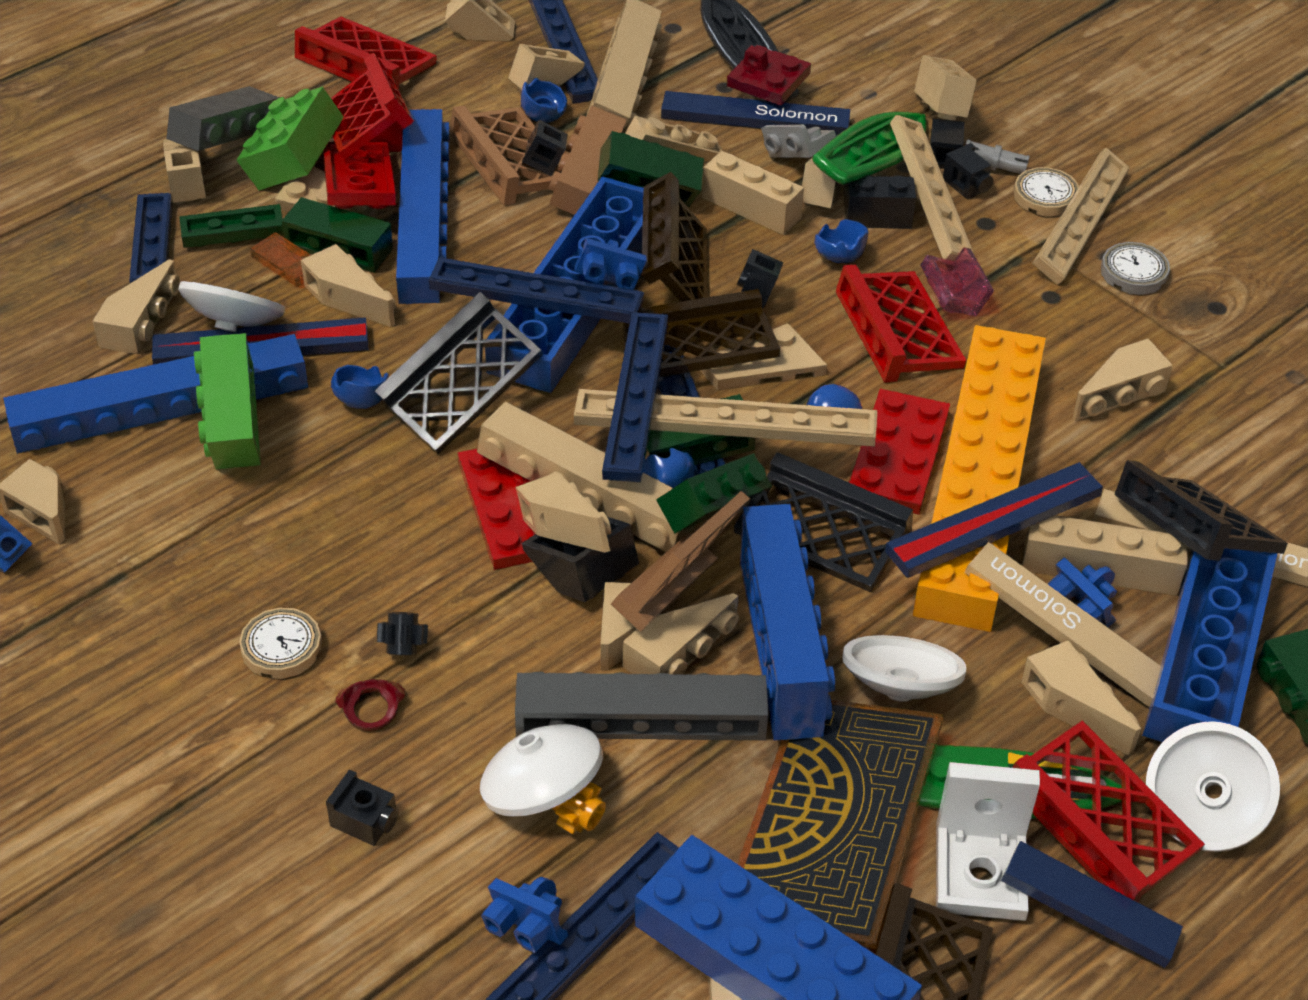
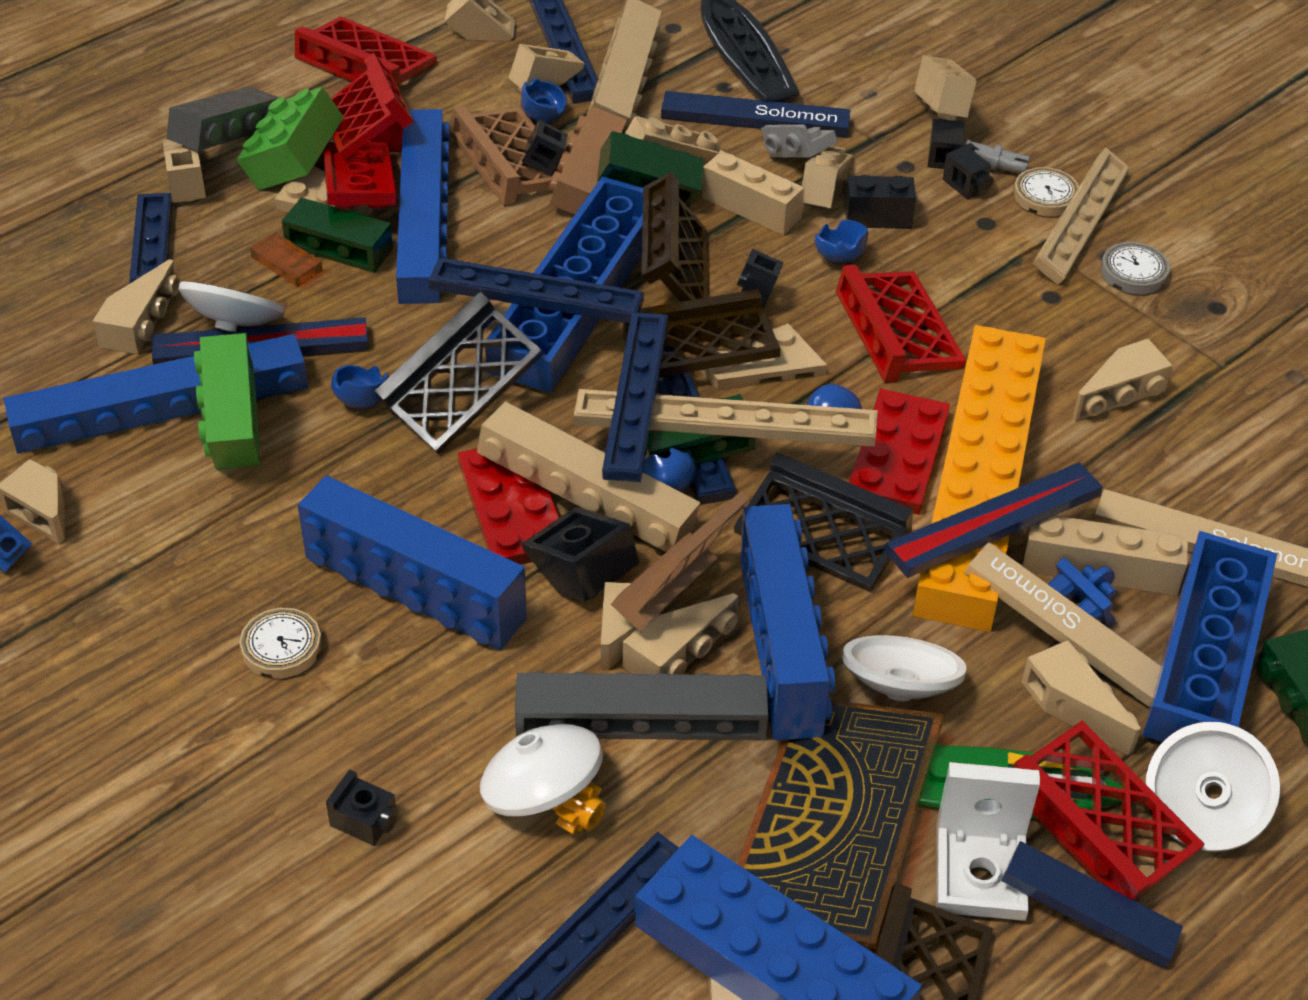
(230, 225): dark green plate -> none
(344, 286): tan slope -> none
(390, 691): dark red piece -> none
(402, 633): black gear -> none
(413, 562): none -> blue brick
(530, 907): blue hips -> none
(561, 513): tan slope -> none
(610, 263): blue hips -> none
(708, 492): dark green brick -> none
(768, 74): dark red hinge -> none
(863, 148): green piece -> none
(930, 187): tan tile -> none
(958, 283): clear pink bracket -> none
(1193, 514): black fence -> none

